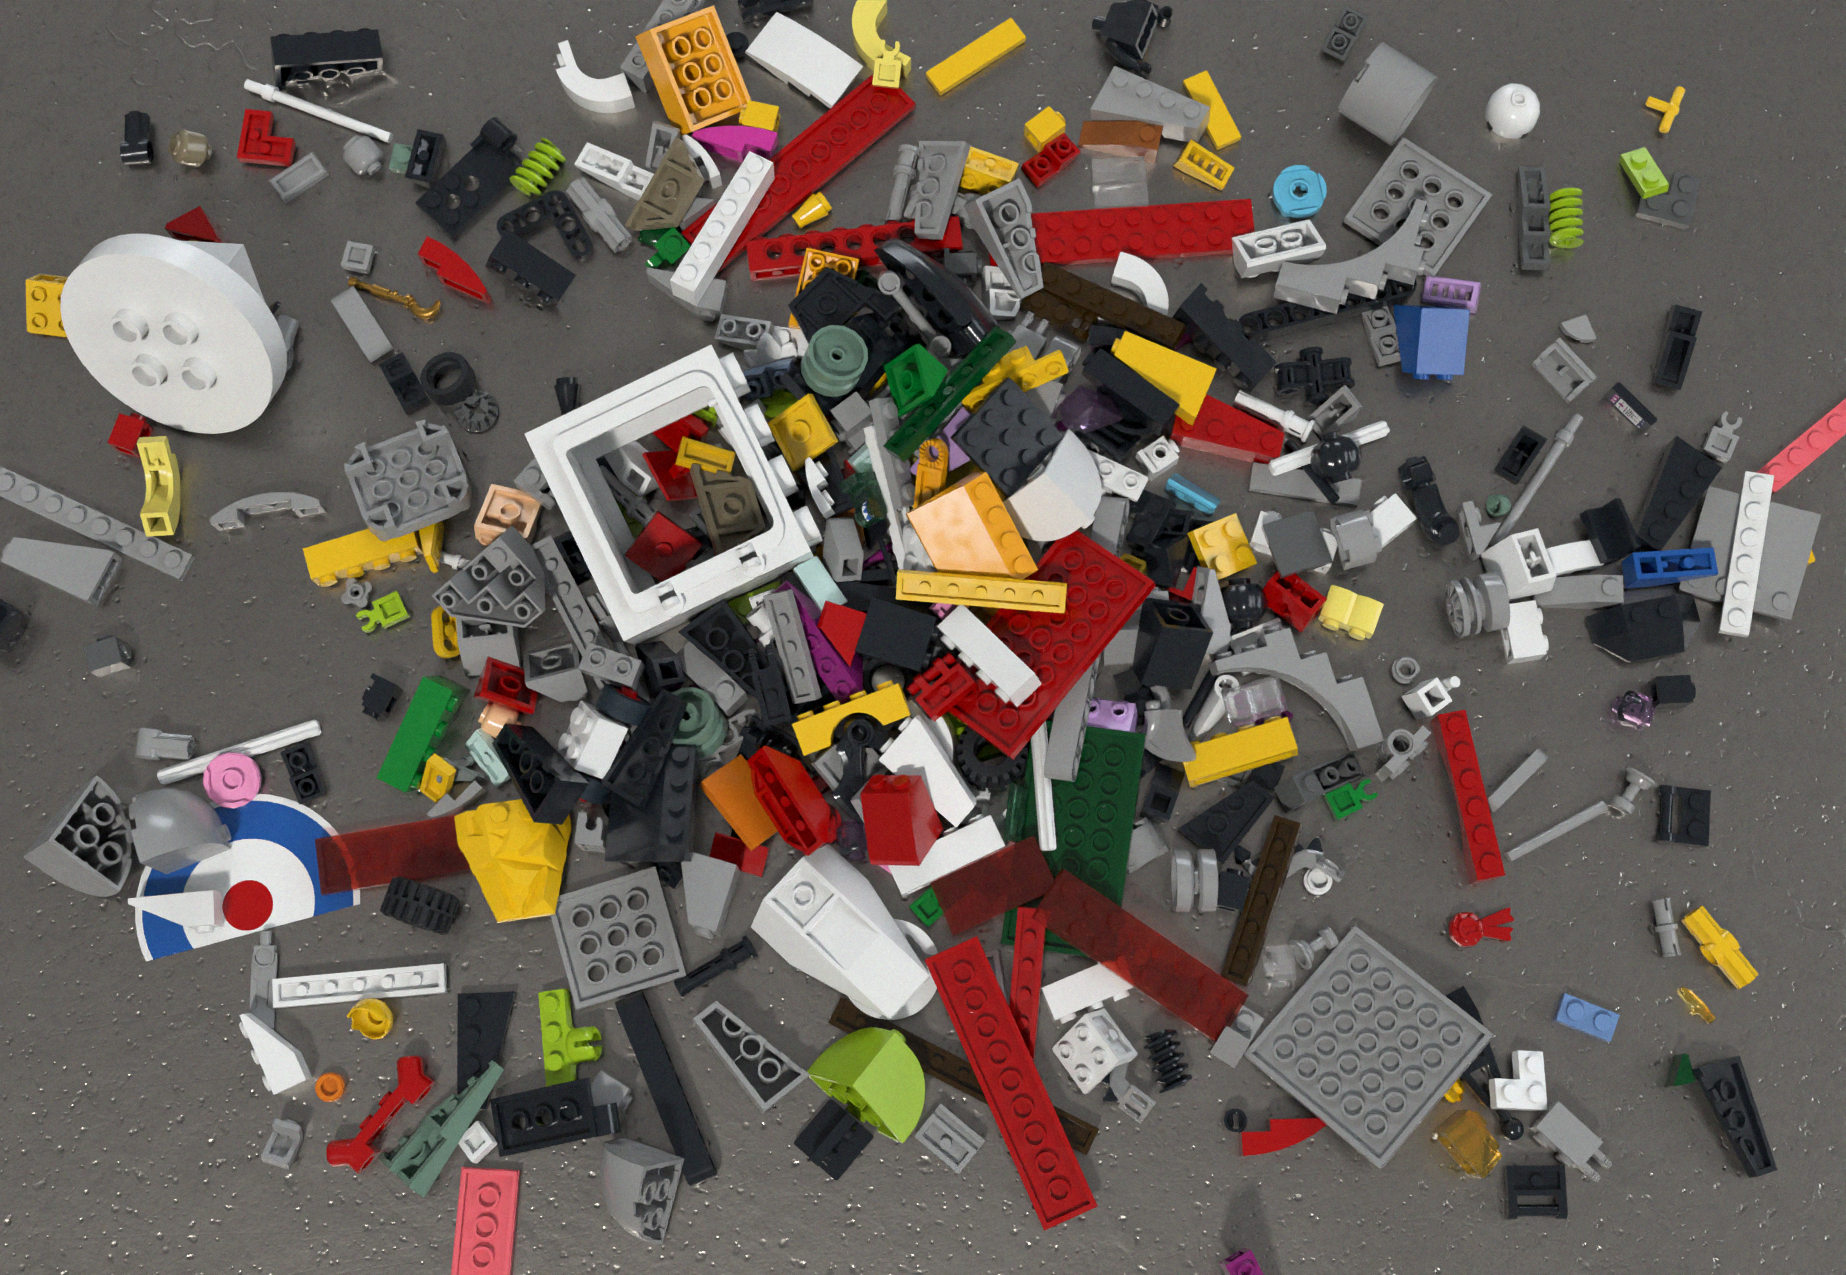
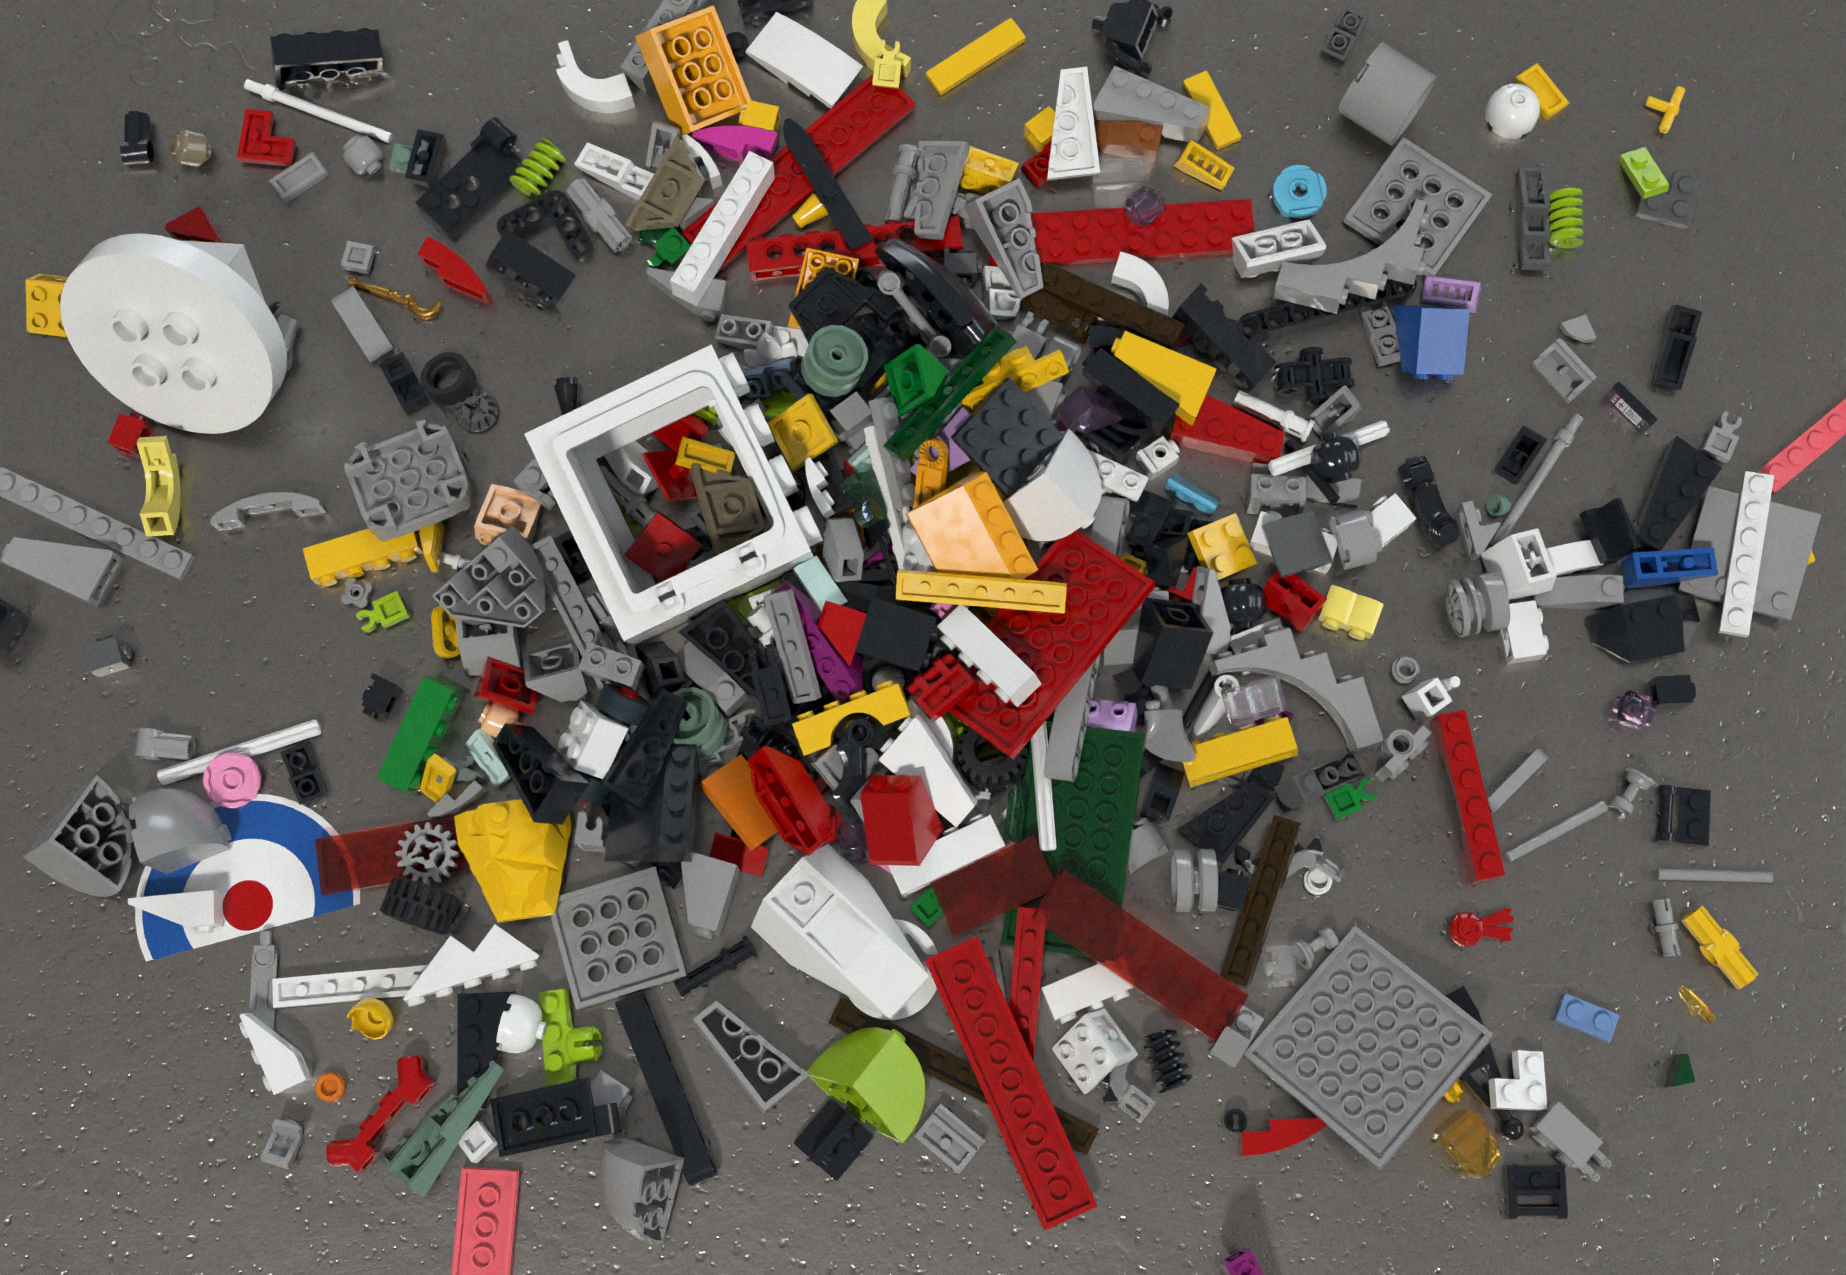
(432, 865): none -> light grey gear
(460, 966): none -> white slope
(520, 1025): none -> white cylinder
(825, 186): none -> black piece
(1073, 136): none -> white wing
(1144, 206): none -> clear purple head
(1277, 493): none -> light grey bracket
(1548, 94): none -> yellow tile
(1714, 875): none -> light grey bar
(1736, 1110): black wing -> none

